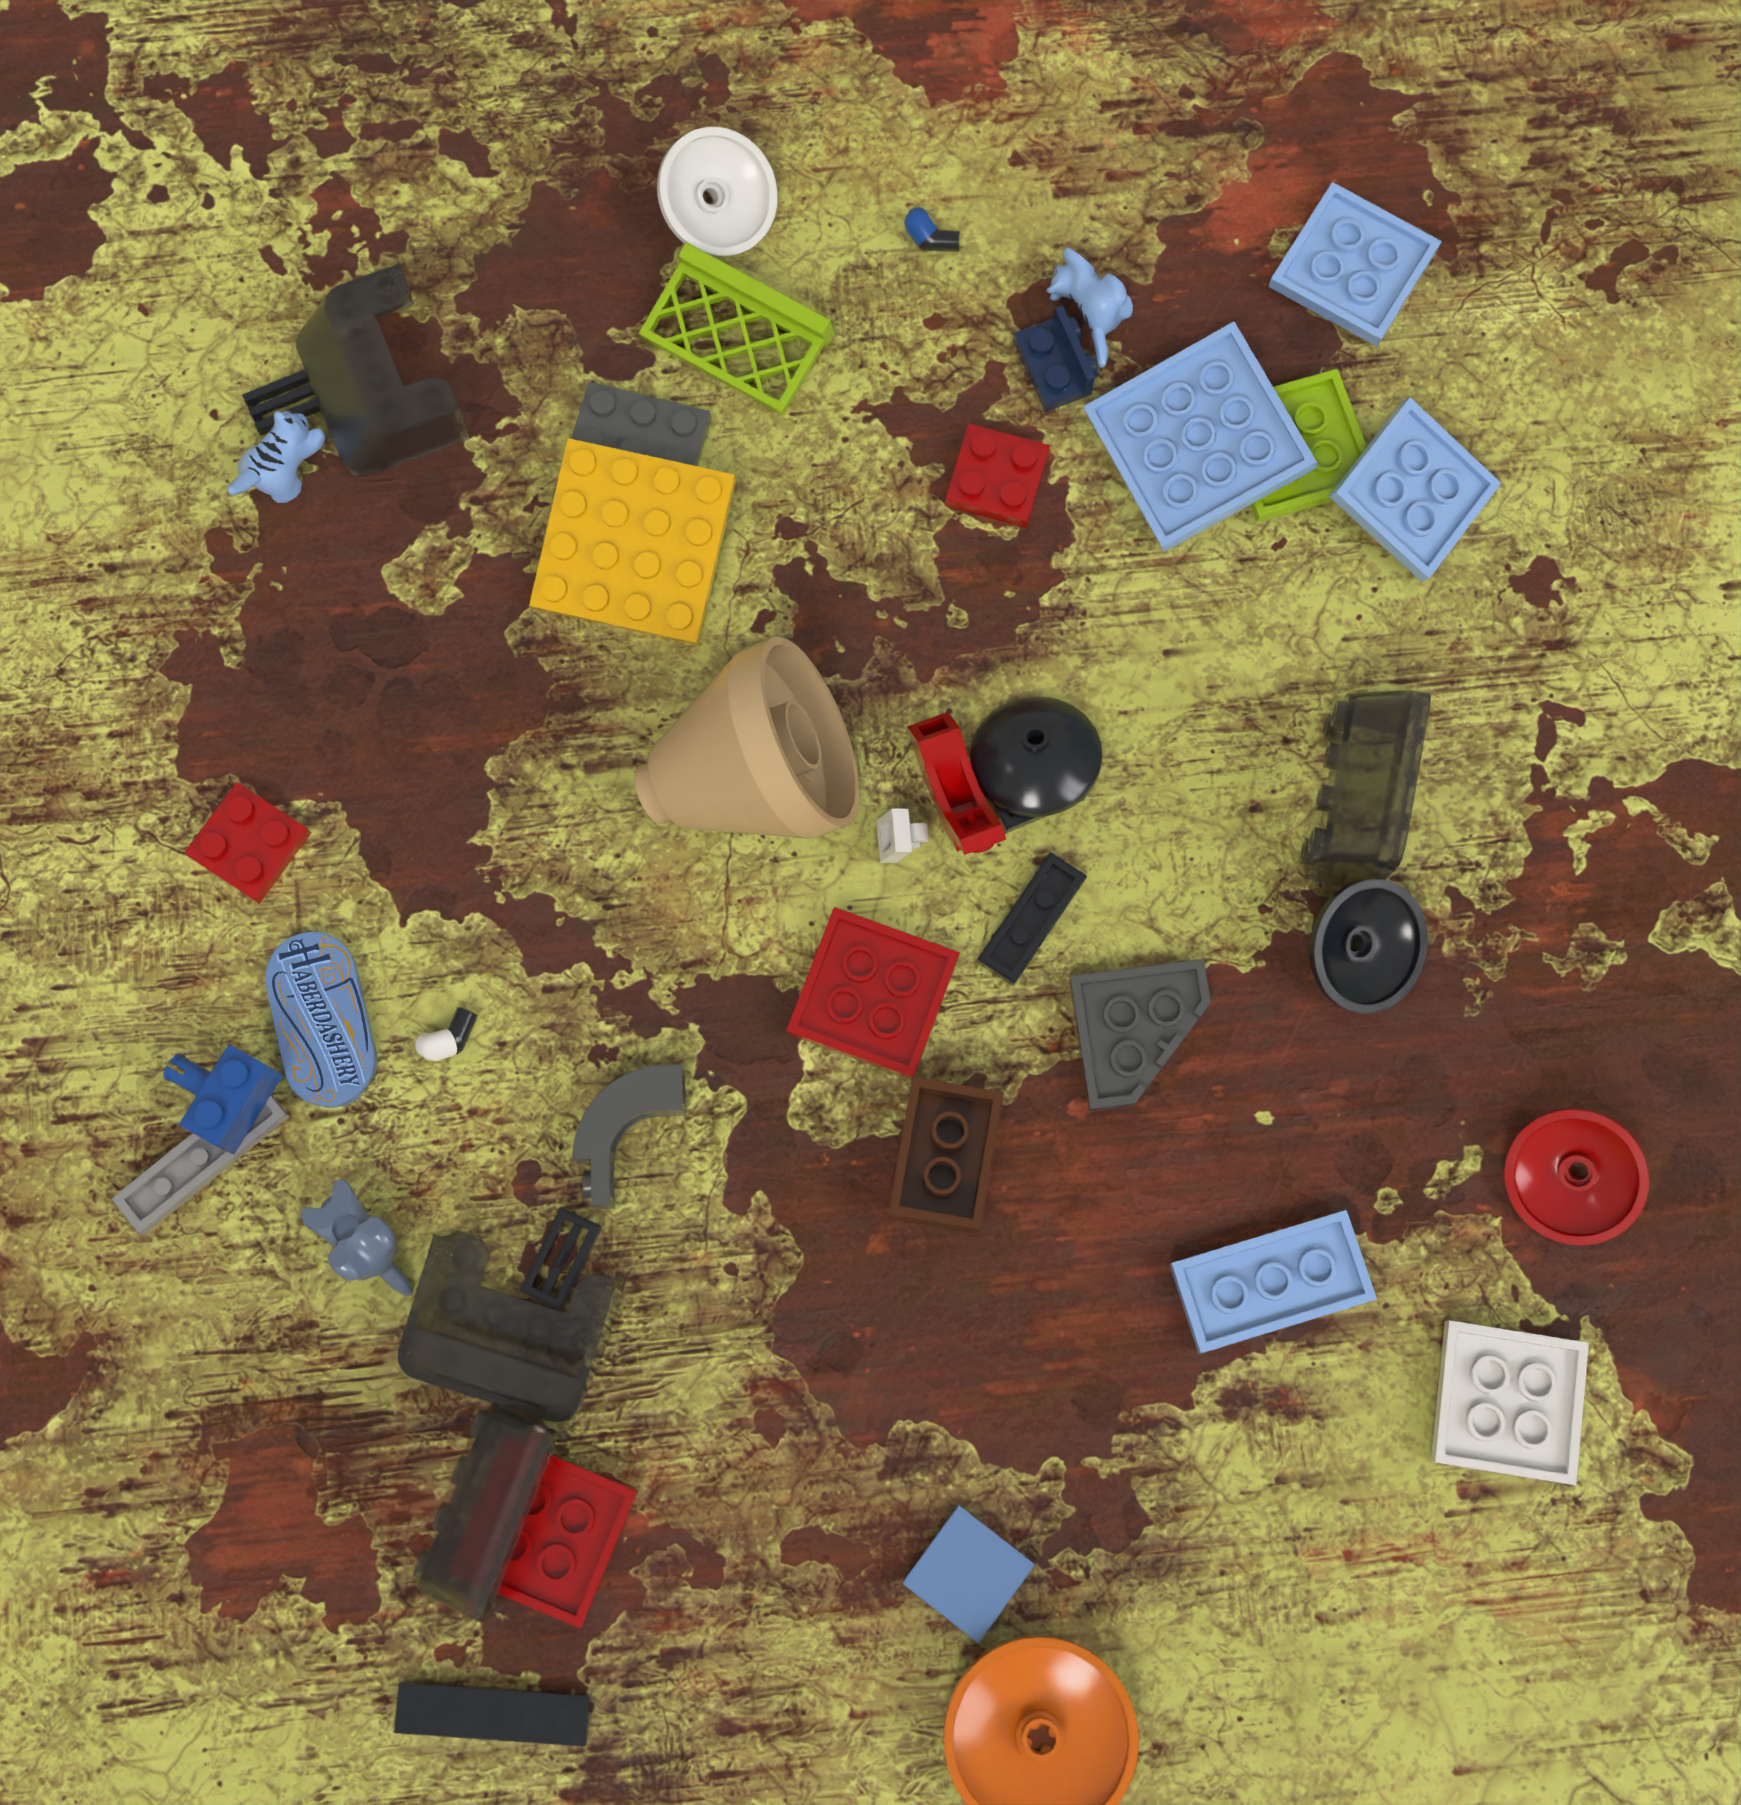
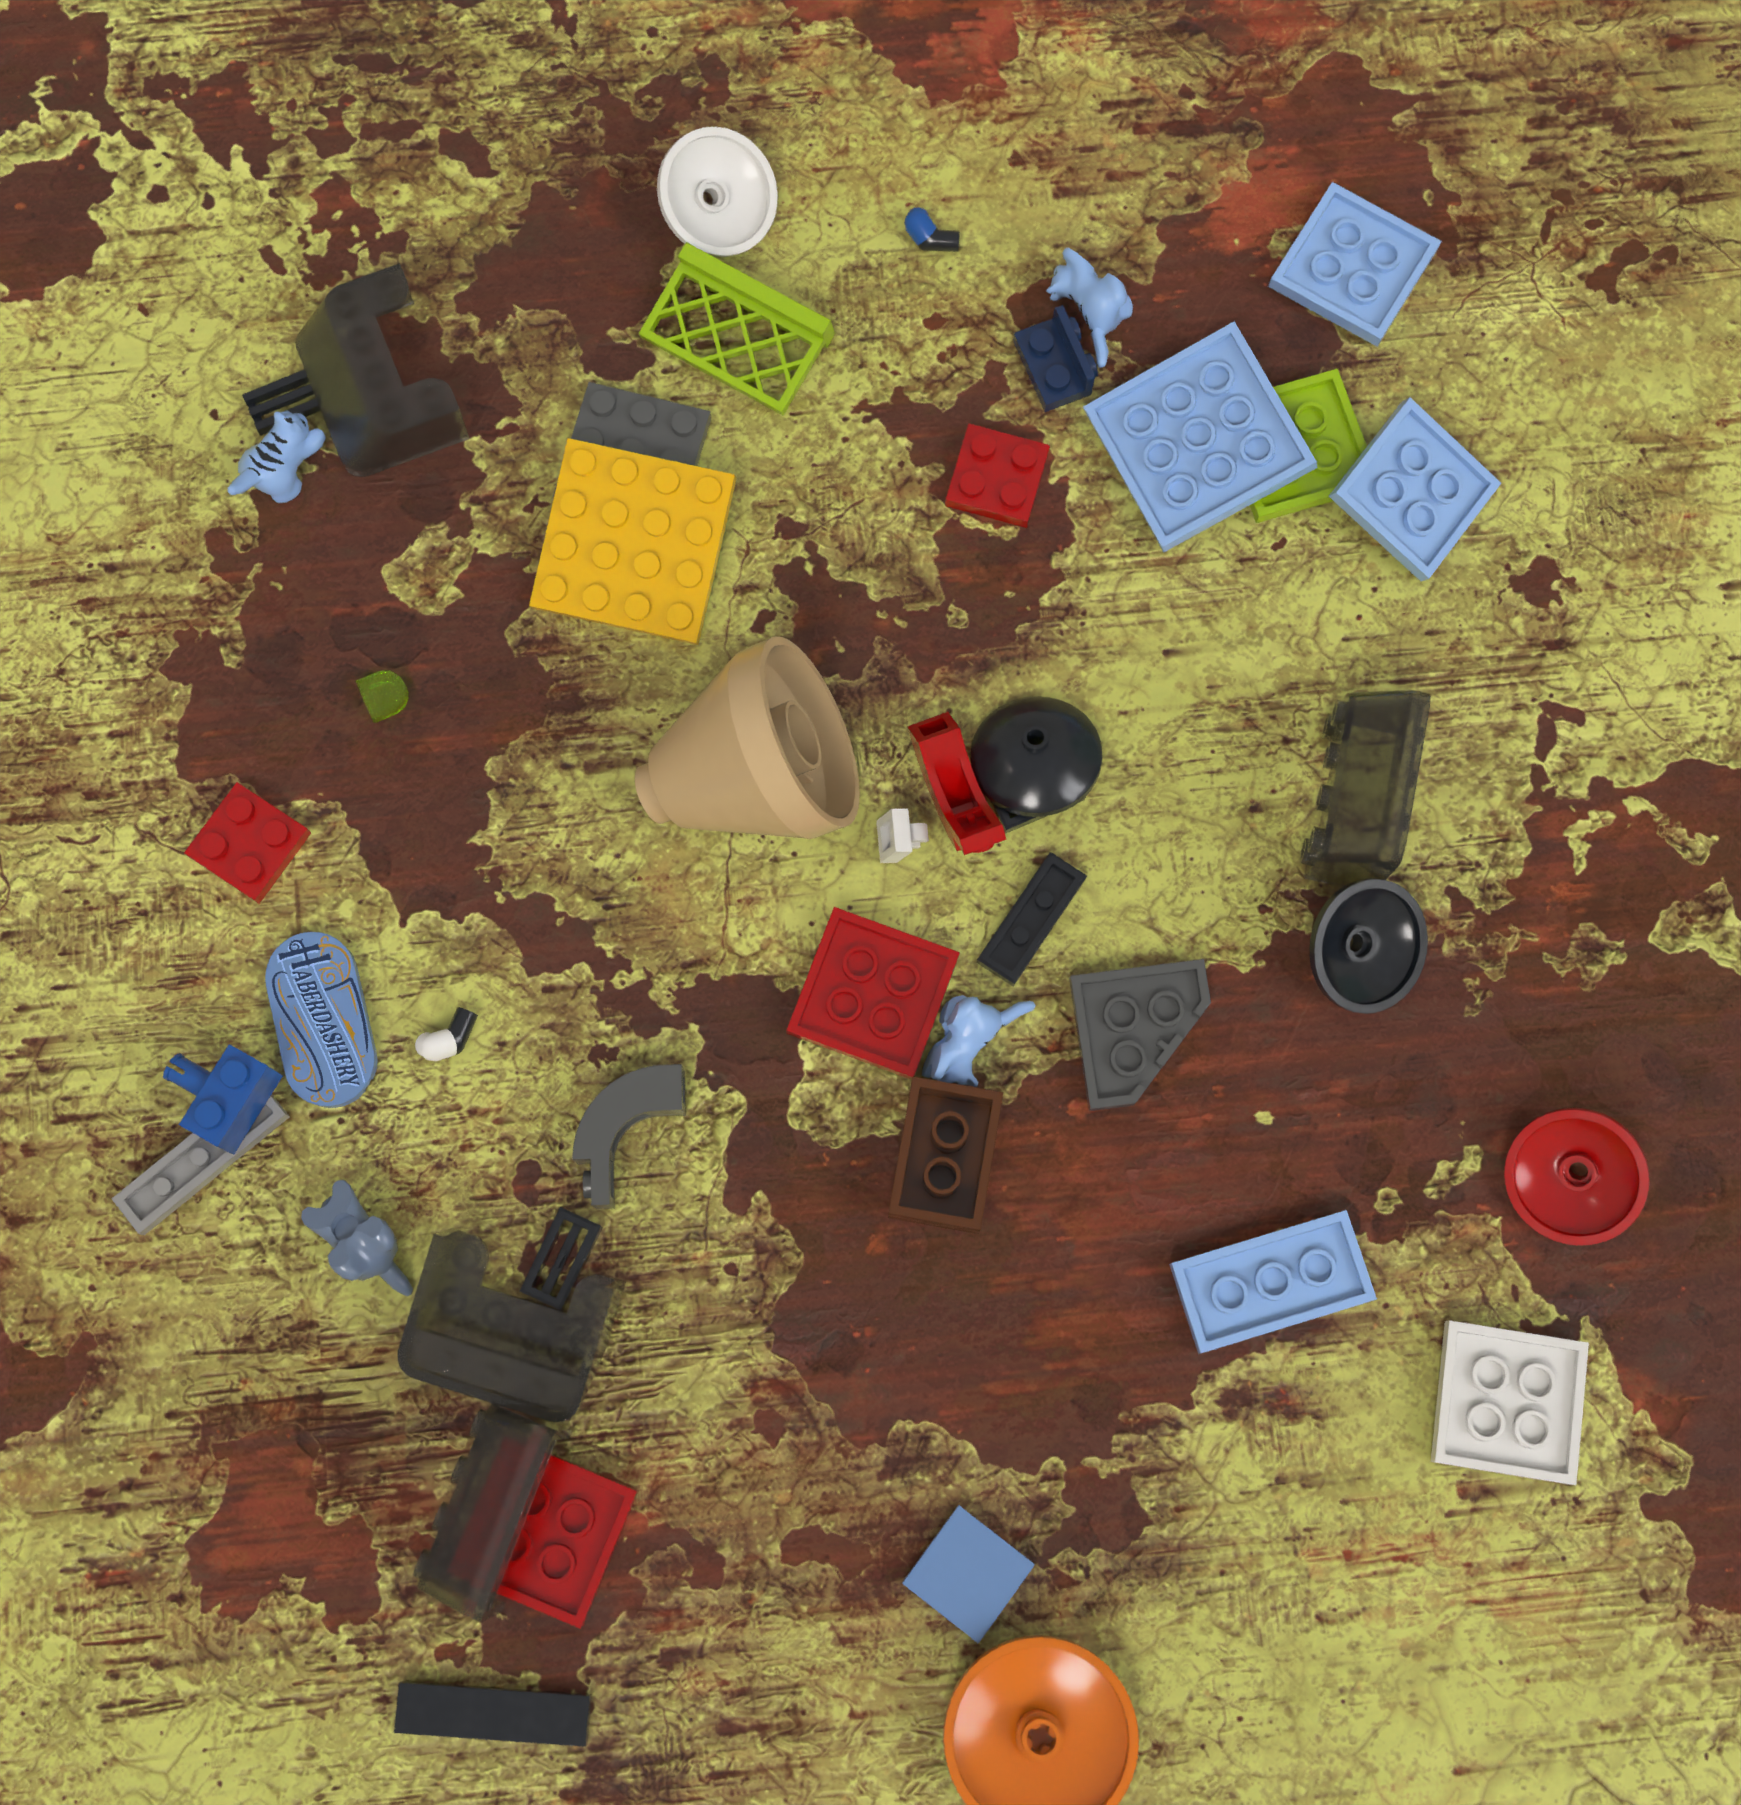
(383, 694): none -> clear neon green tile
(967, 1030): none -> light blue animal

